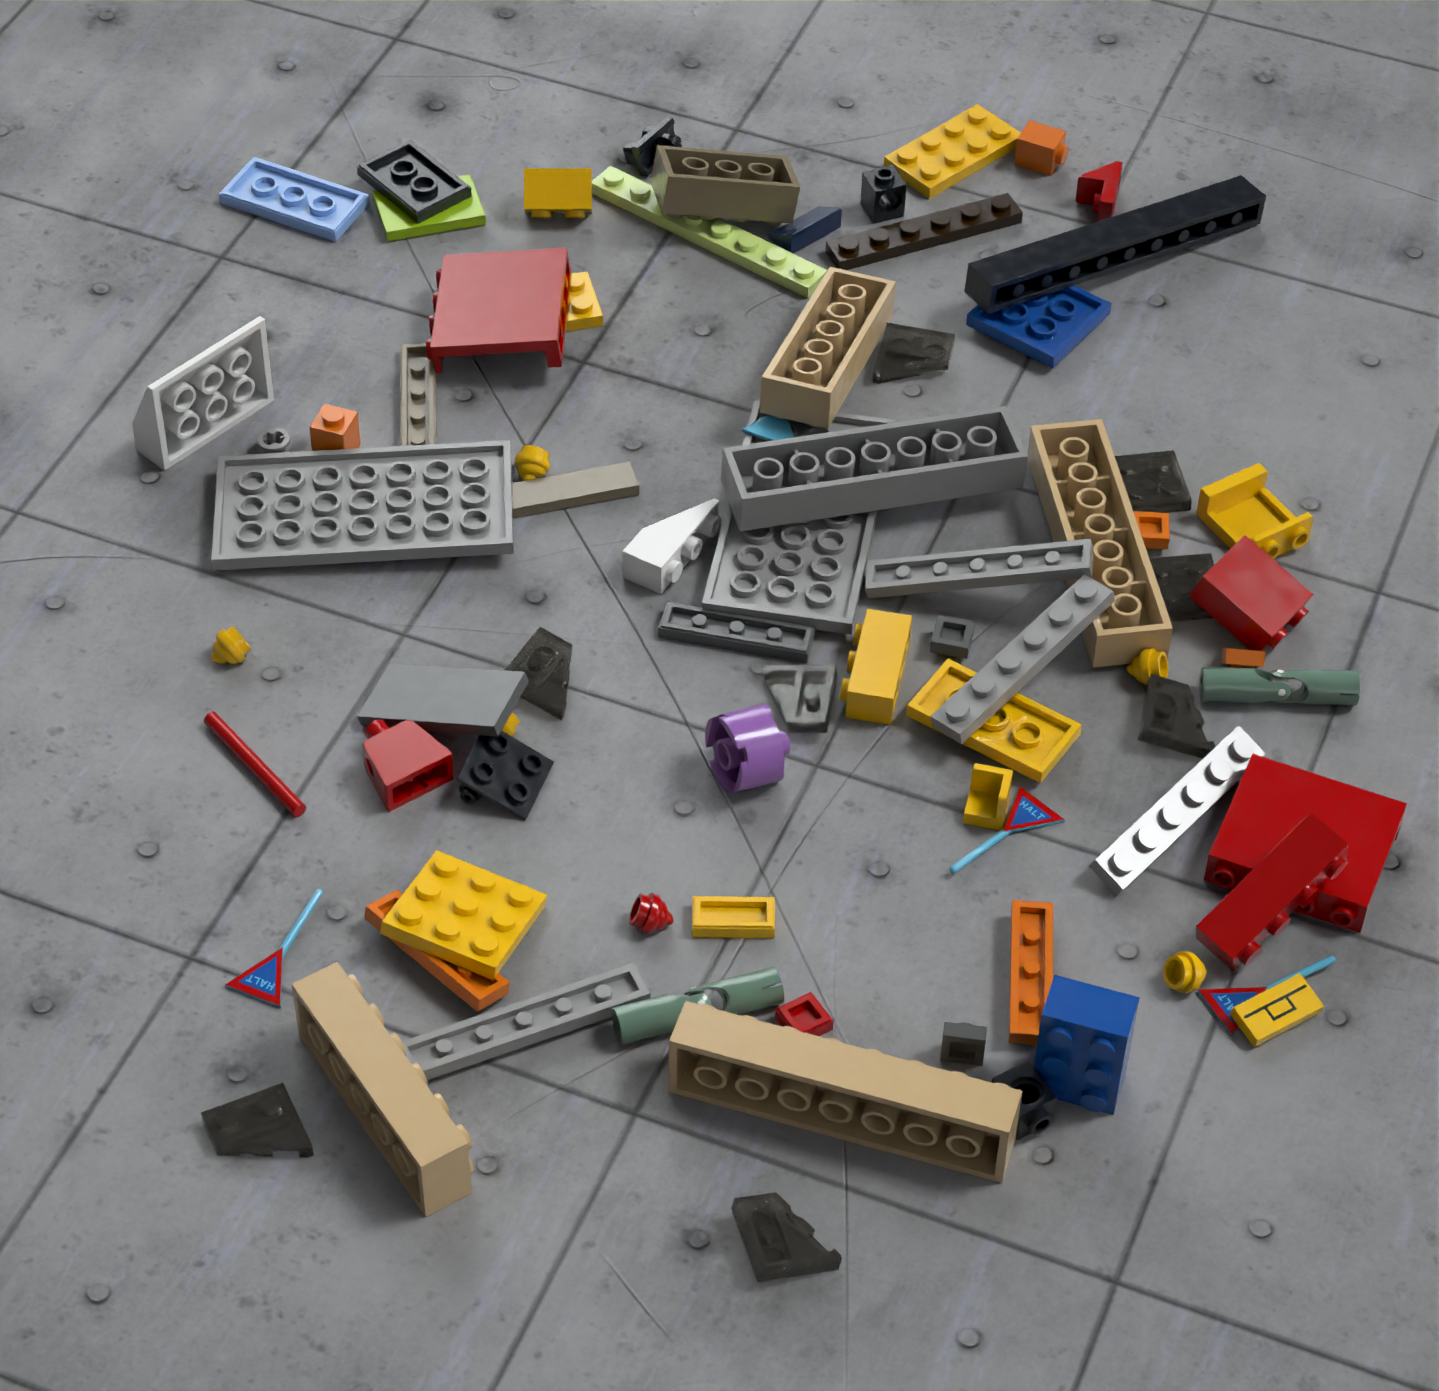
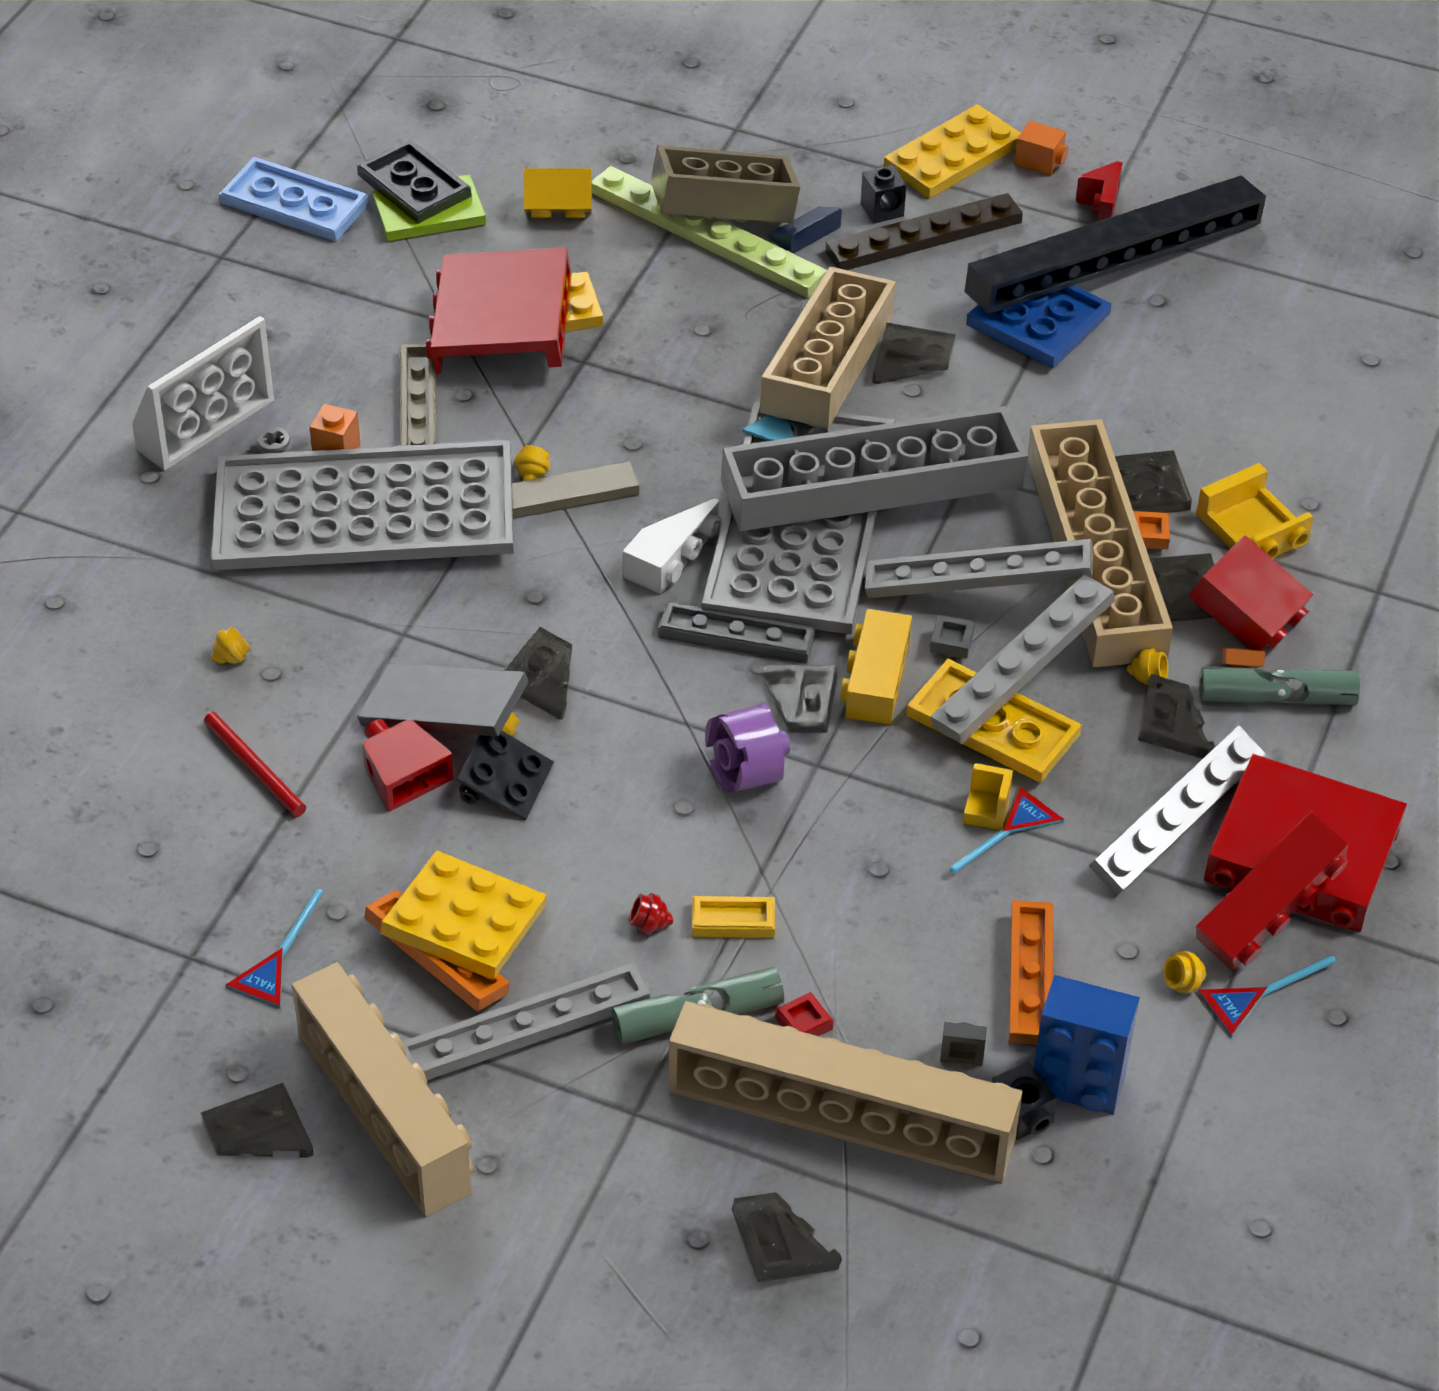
(643, 151): black hips -> none
(1276, 1010): yellow tile -> none

